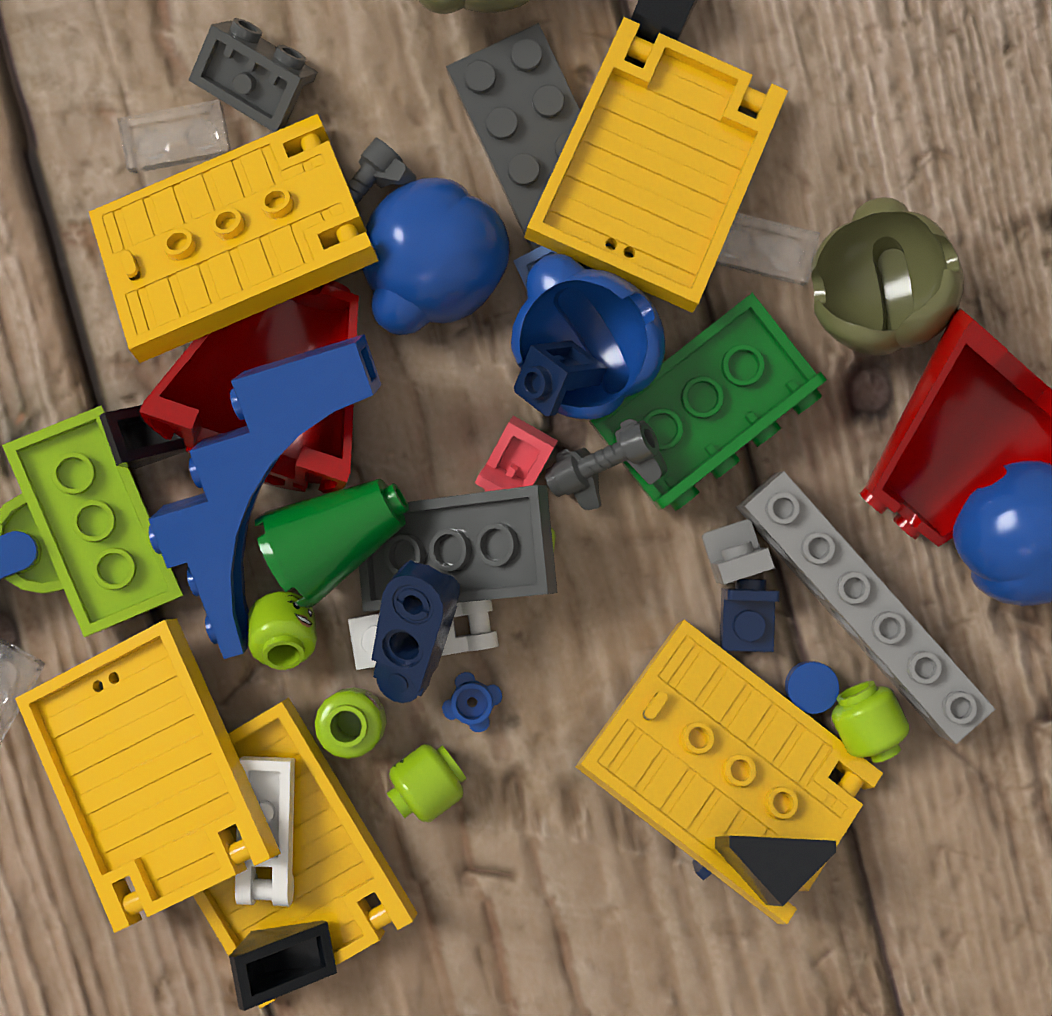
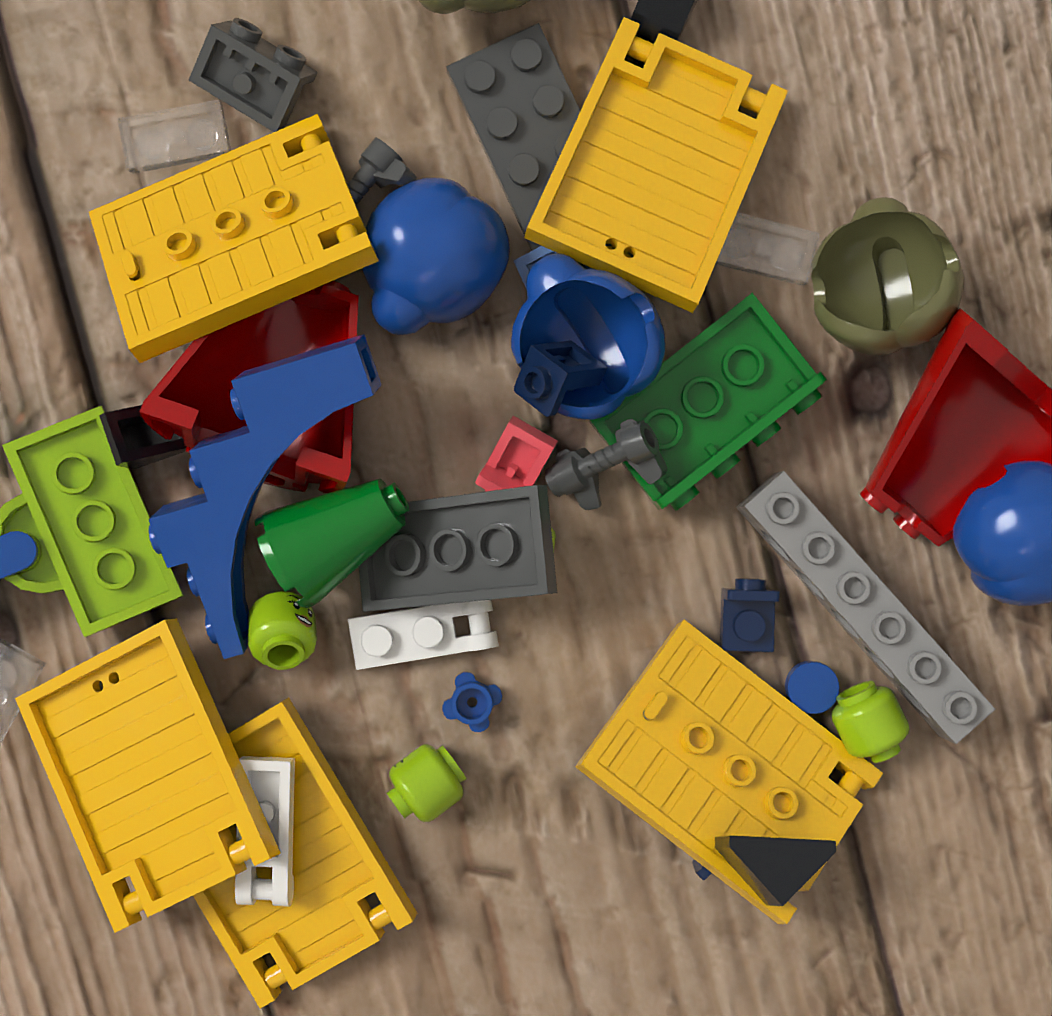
(281, 961): black slope -> none
(350, 723): lime head -> none
(413, 631): dark blue piece -> none
(735, 552): light grey bracket -> none

